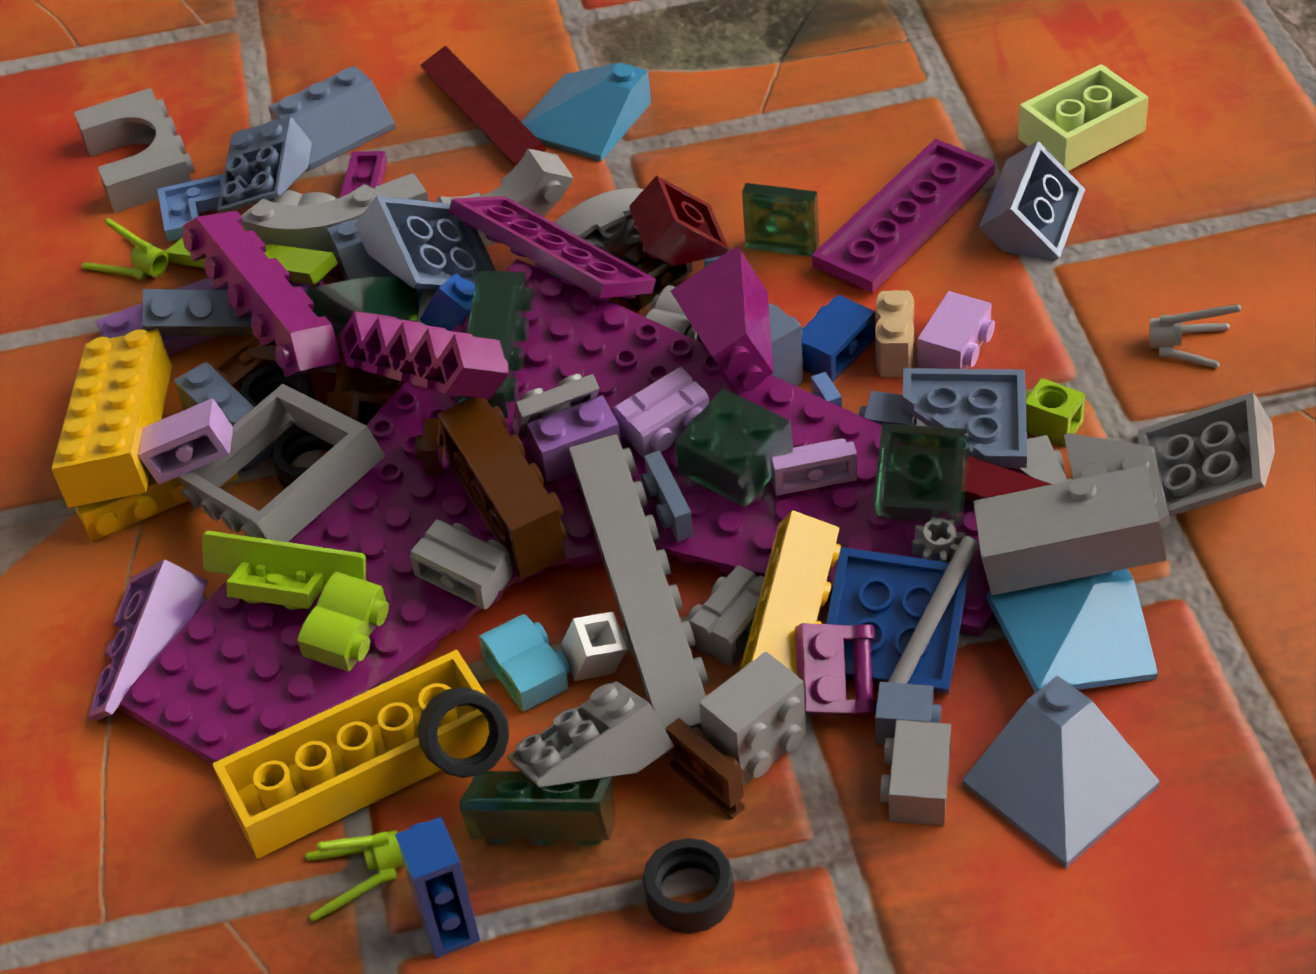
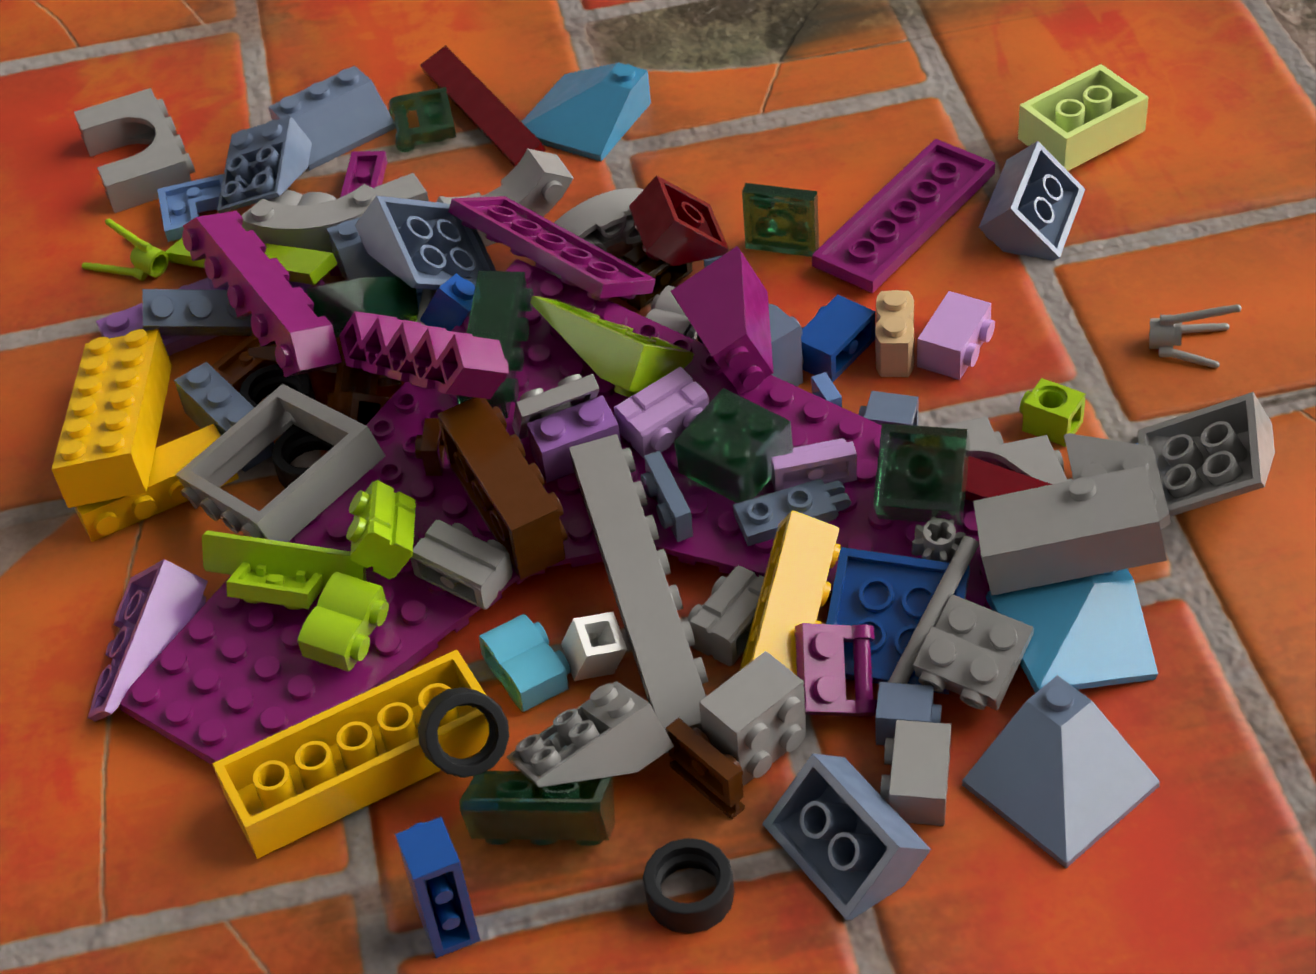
(185, 441): lavender brick -> none
(379, 852): lime plant -> none
(382, 529): none -> lime brick
(433, 117): none -> clear green plate
(612, 348): none -> lime wedge
(761, 515): none -> sand blue hinge
(845, 835): none -> sand blue slope
(972, 653): none -> light grey plate
(980, 400): sand blue plate -> none

